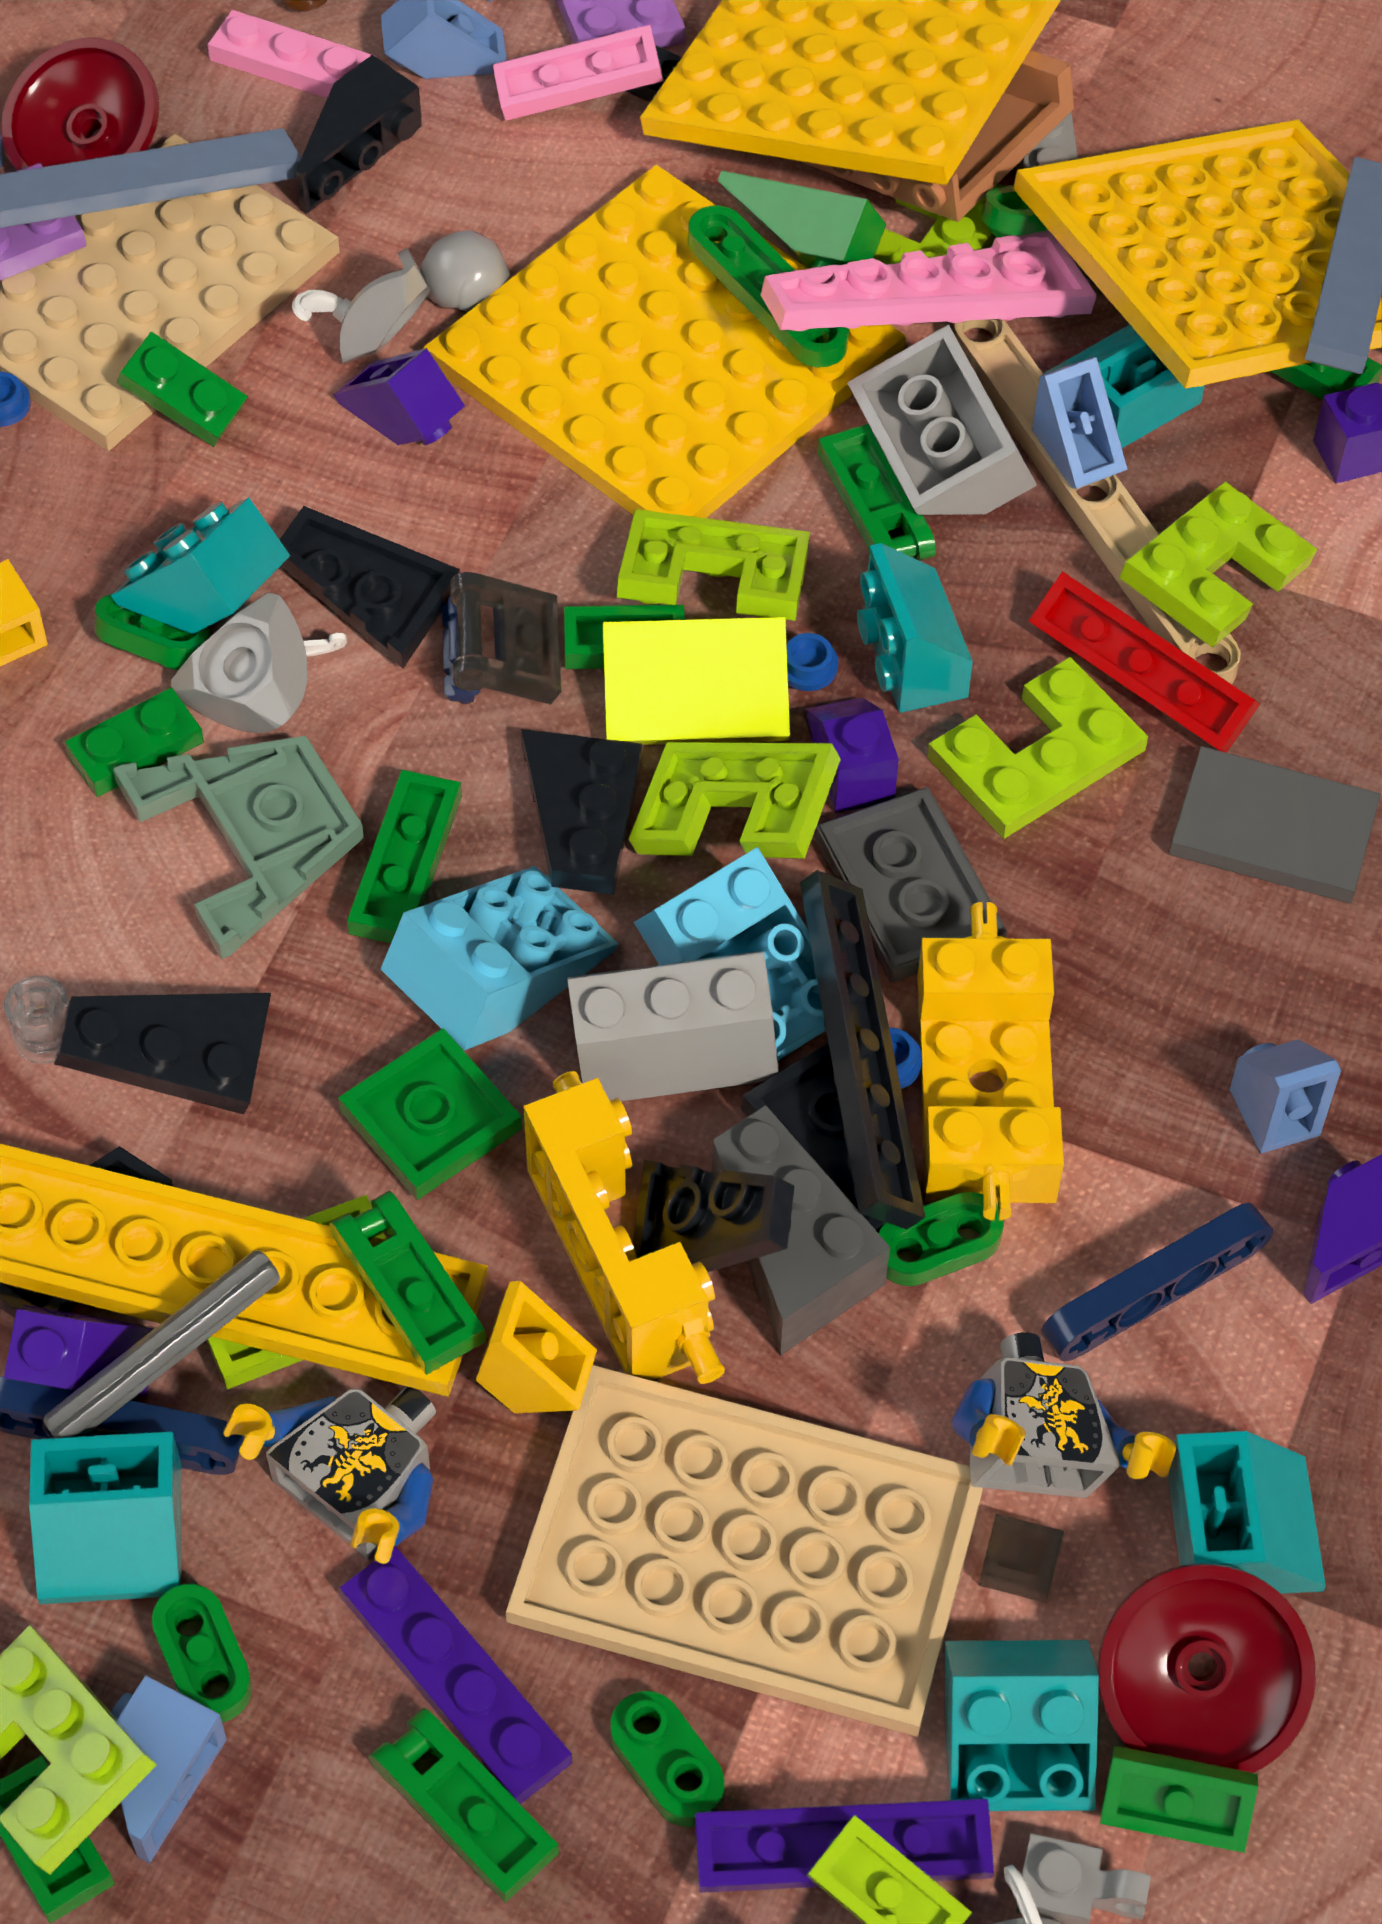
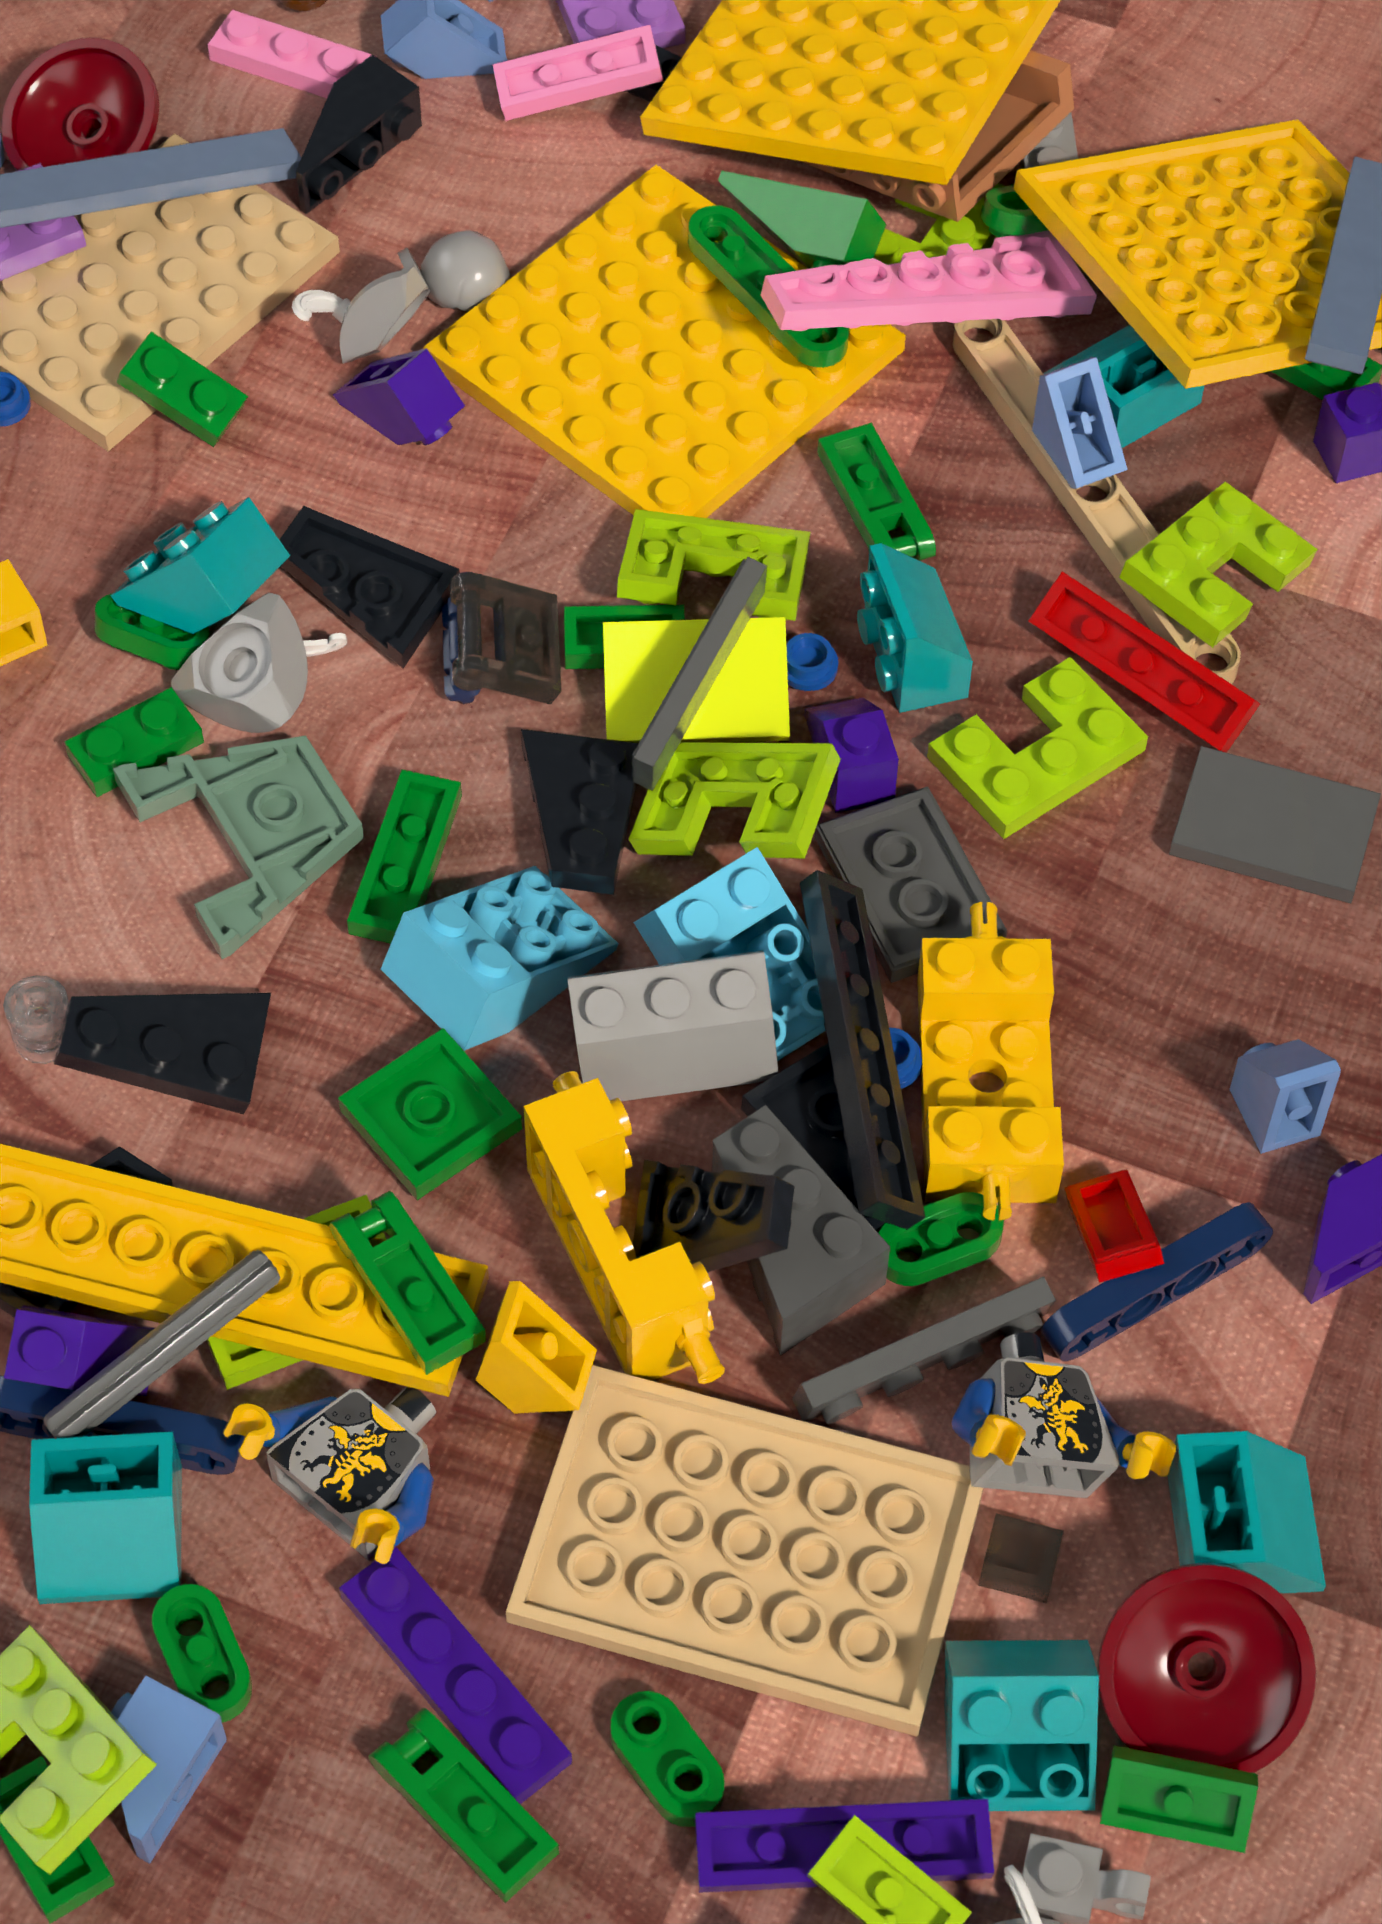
(698, 673): none -> dark grey tile
(900, 1363): none -> dark grey plate
(941, 430): light grey slope -> none
(1113, 1225): none -> red tile

